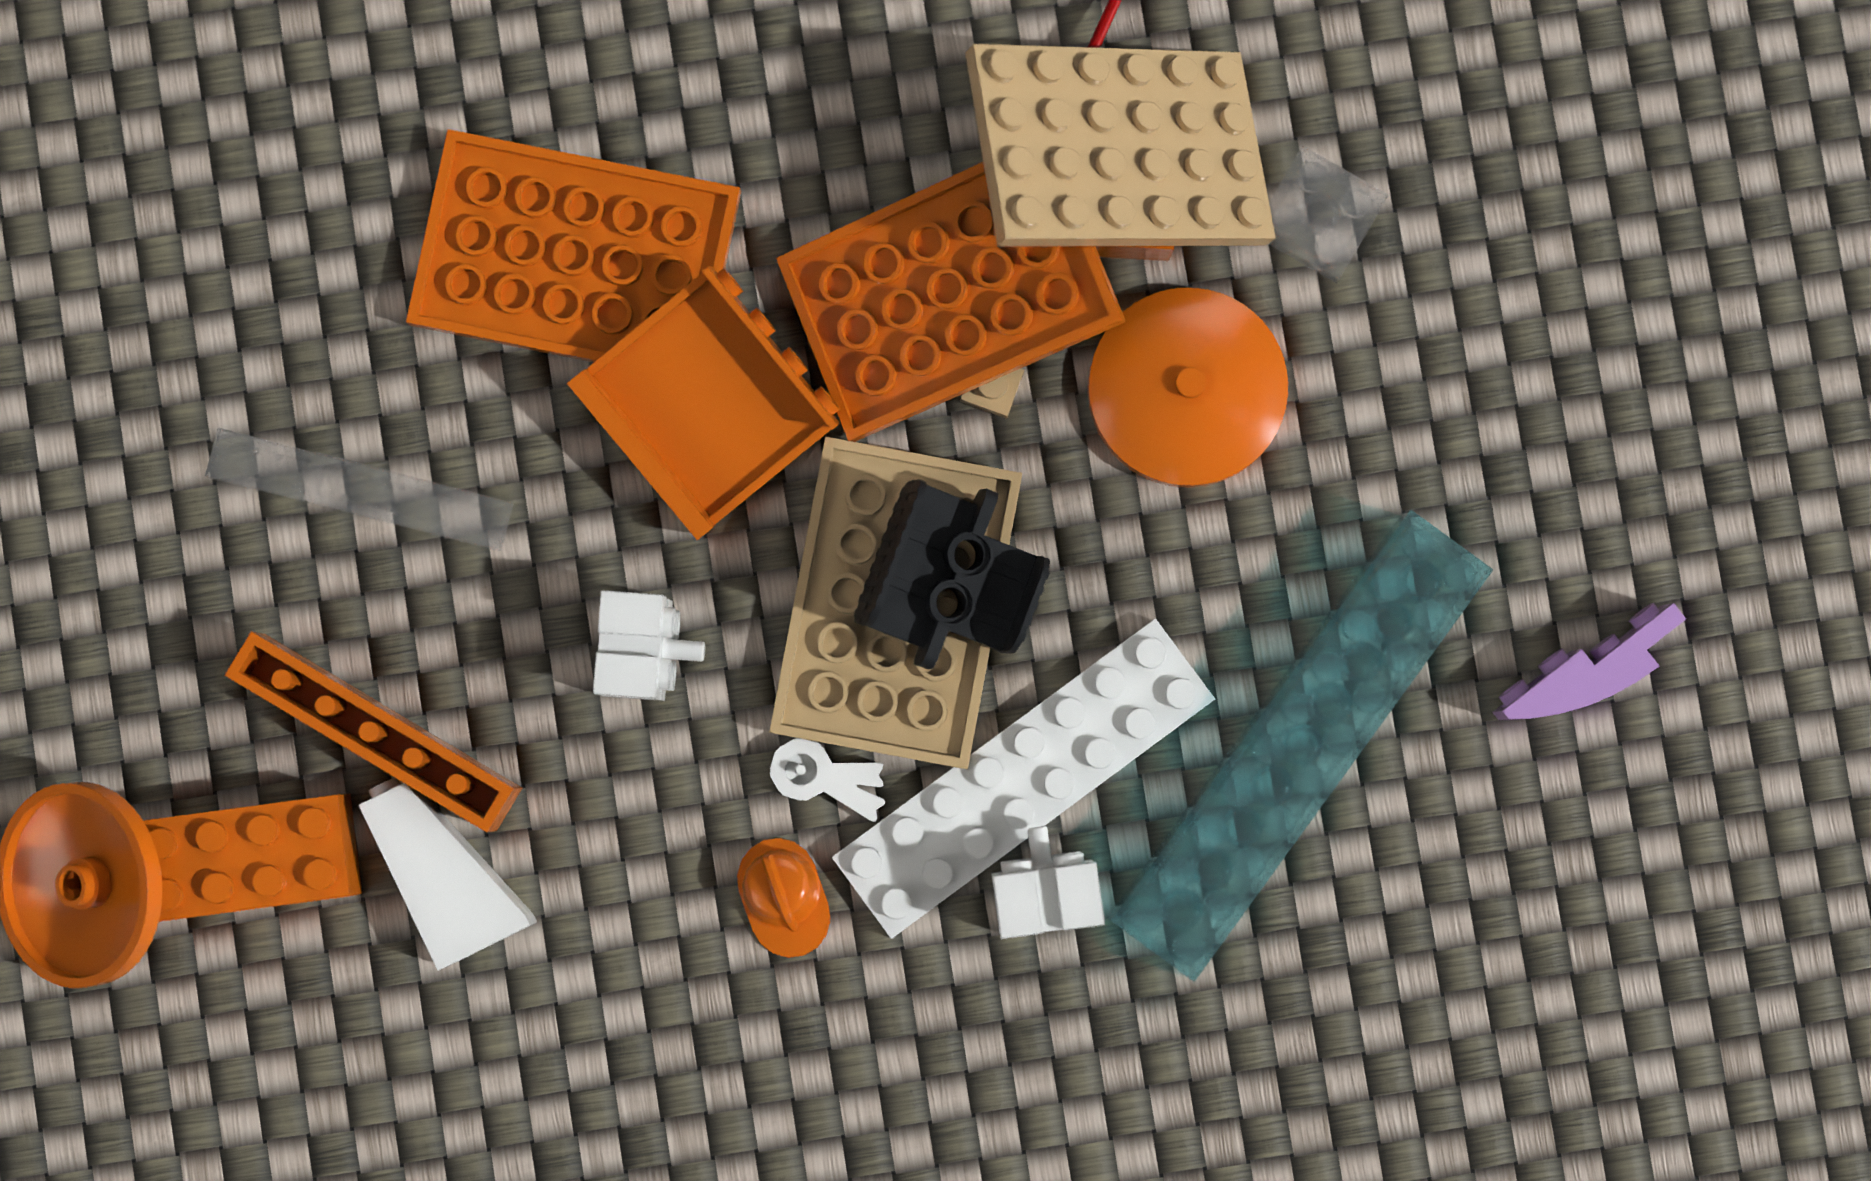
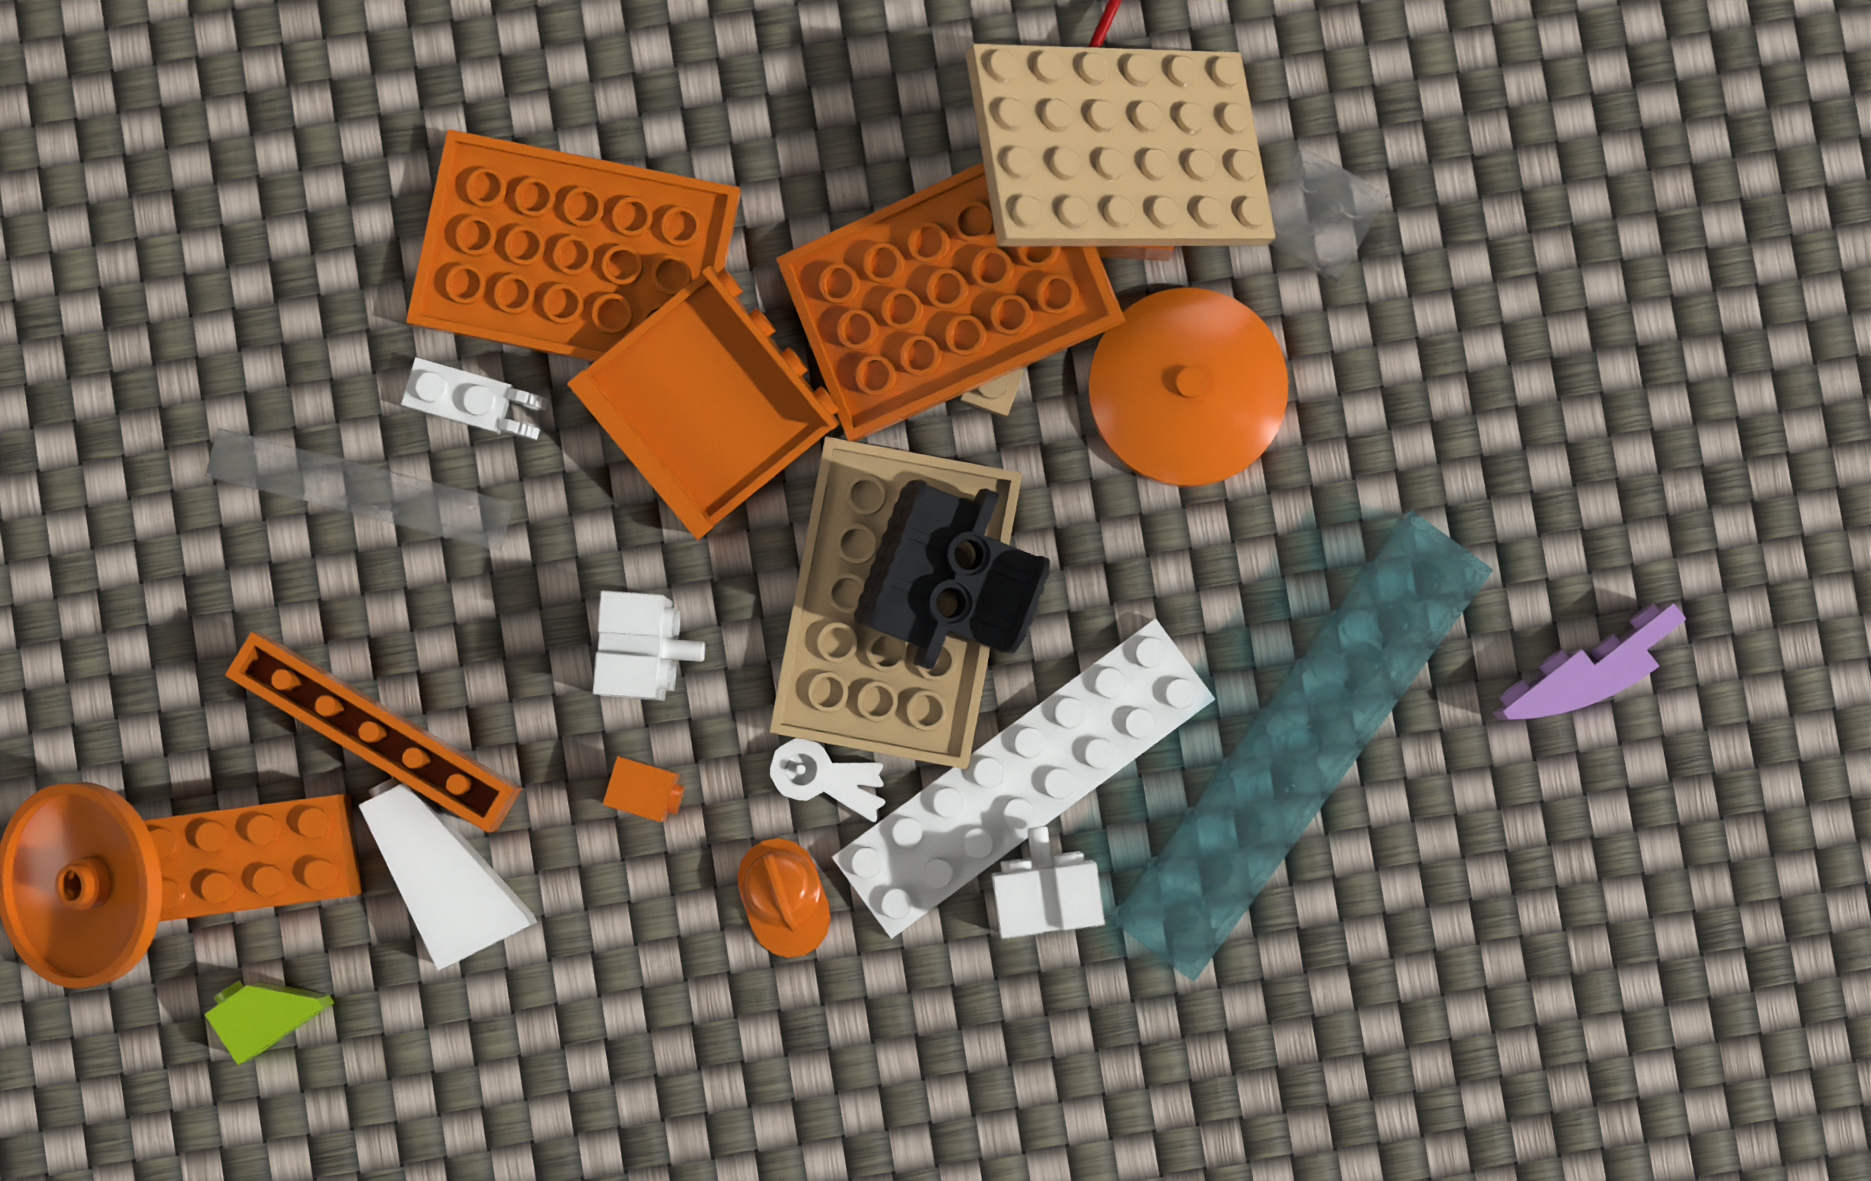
(261, 1015): none -> lime slope
(468, 399): none -> white hinge
(643, 789): none -> orange brick

